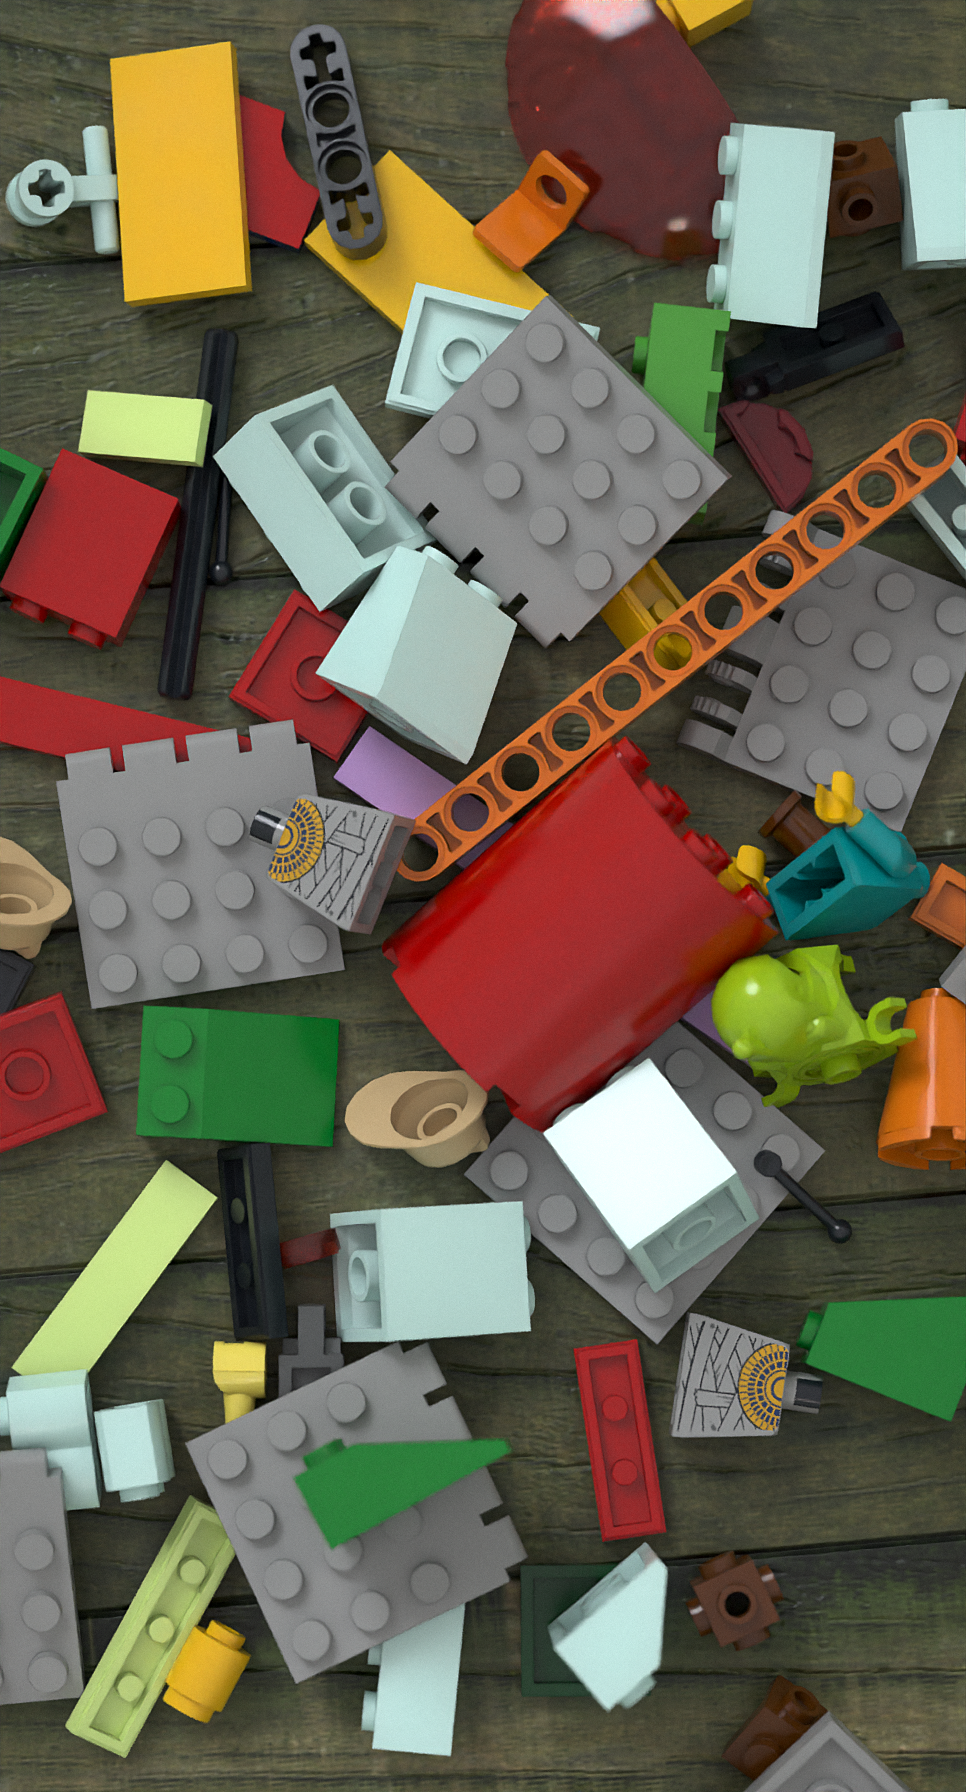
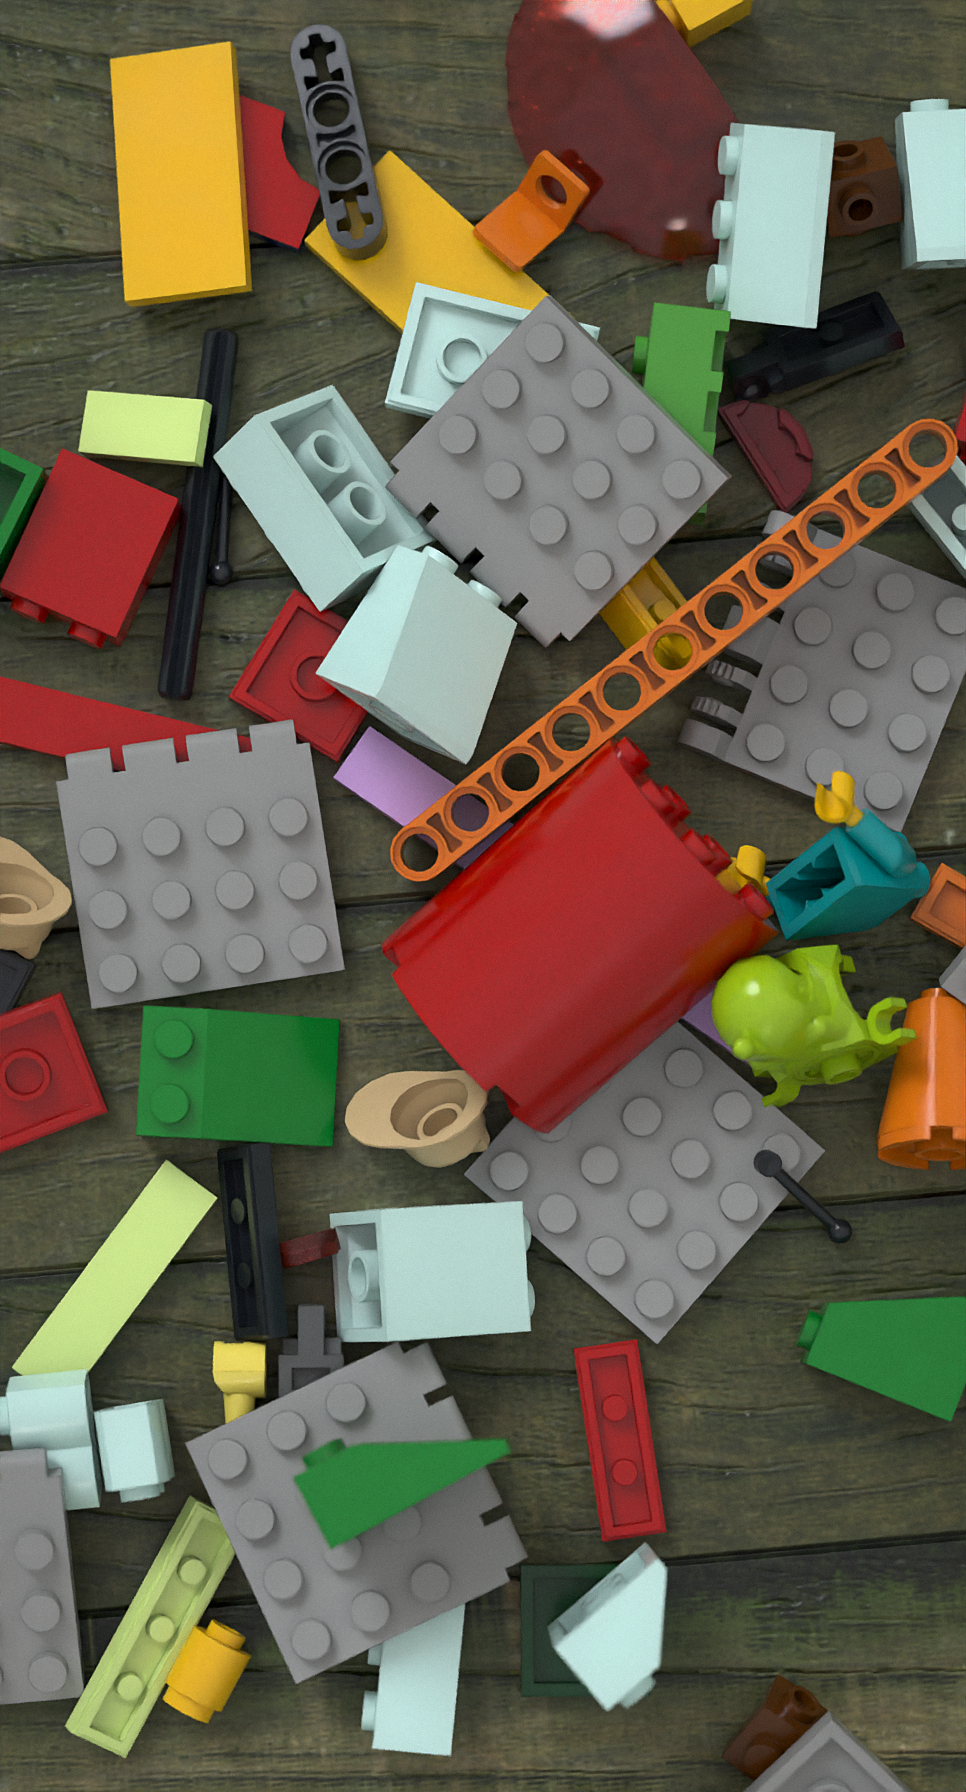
(95, 190): light aqua piece -> none
(334, 856): light grey torso -> none
(651, 1173): light aqua slope -> none
(719, 1579): reddish brown brick -> none
(735, 1382): torso -> none
(794, 826): reddish brown bush -> none

